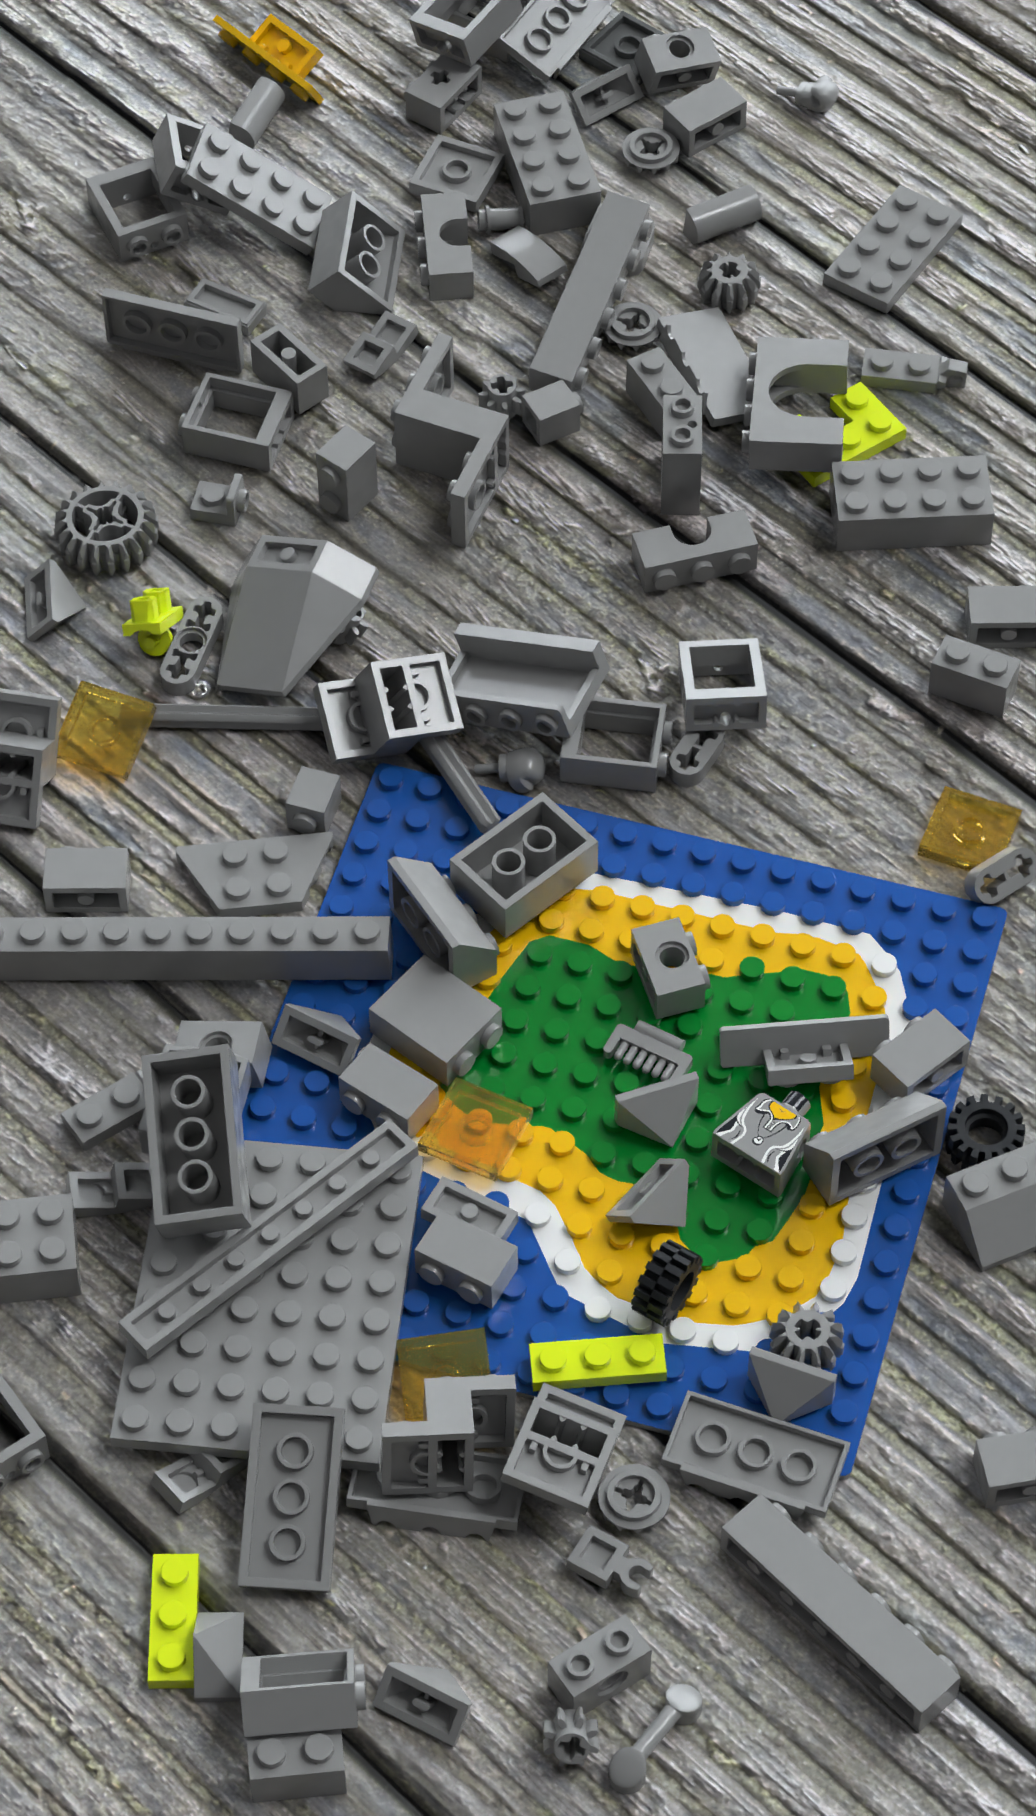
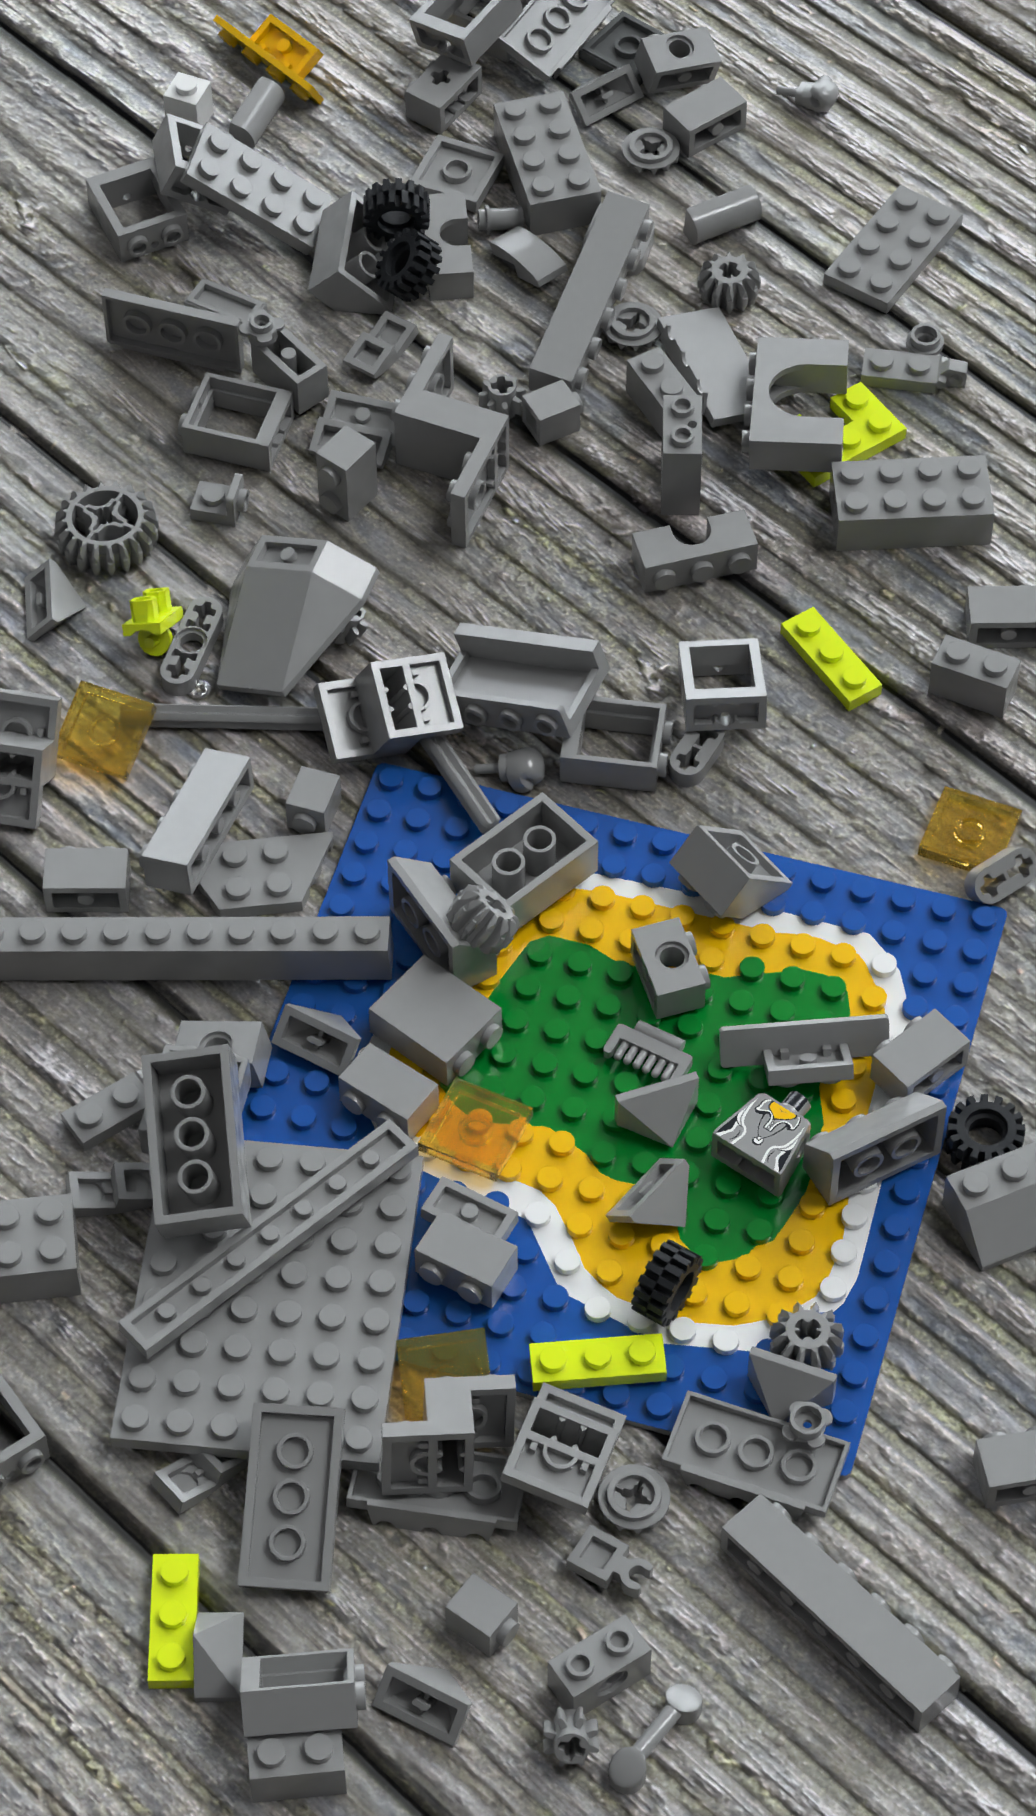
(189, 98): none -> white brick
(197, 821): none -> brick
(262, 328): none -> light grey plate
(361, 414): none -> light grey slope
(395, 207): none -> black tyre
(408, 264): none -> black tyre
(482, 1615): none -> light grey brick
(483, 919): none -> light grey gear
(728, 871): none -> light grey slope
(807, 1412): none -> light grey plate
(831, 659): none -> neon yellow plate
(925, 339): none -> light grey plate

